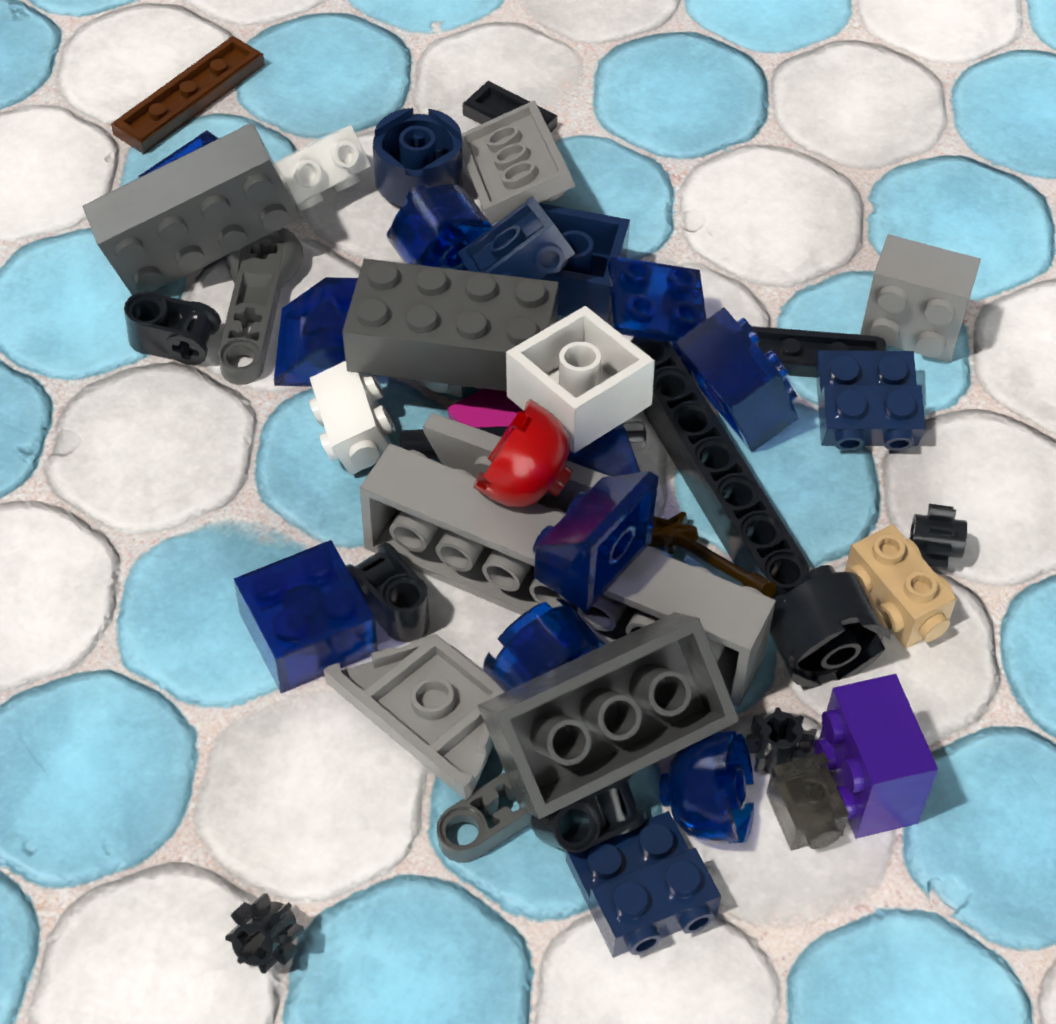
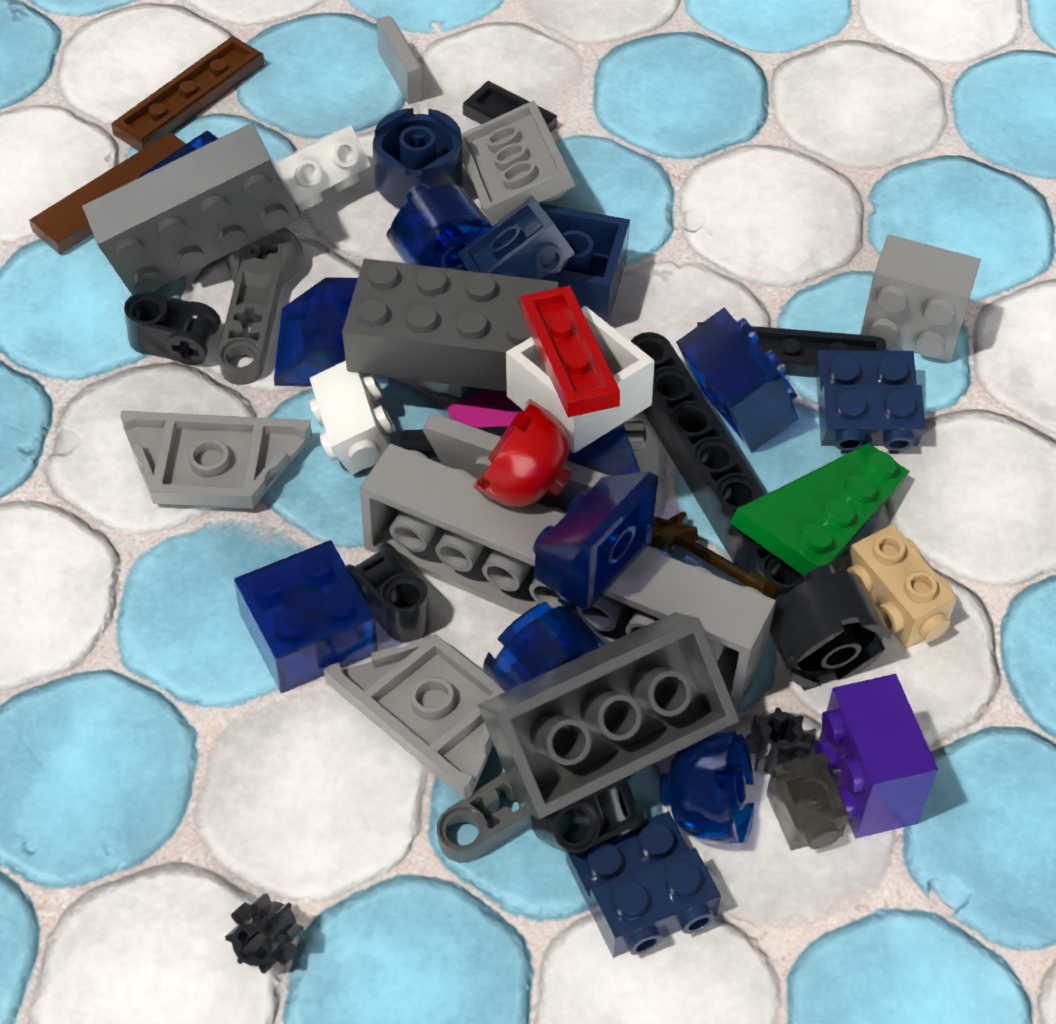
(66, 221): none -> reddish brown tile
(212, 456): none -> light grey wing
(400, 59): none -> light grey tile
(569, 351): none -> red plate
(655, 300): clear blue bracket -> none
(822, 511): none -> green wing
(939, 535): black gear -> none

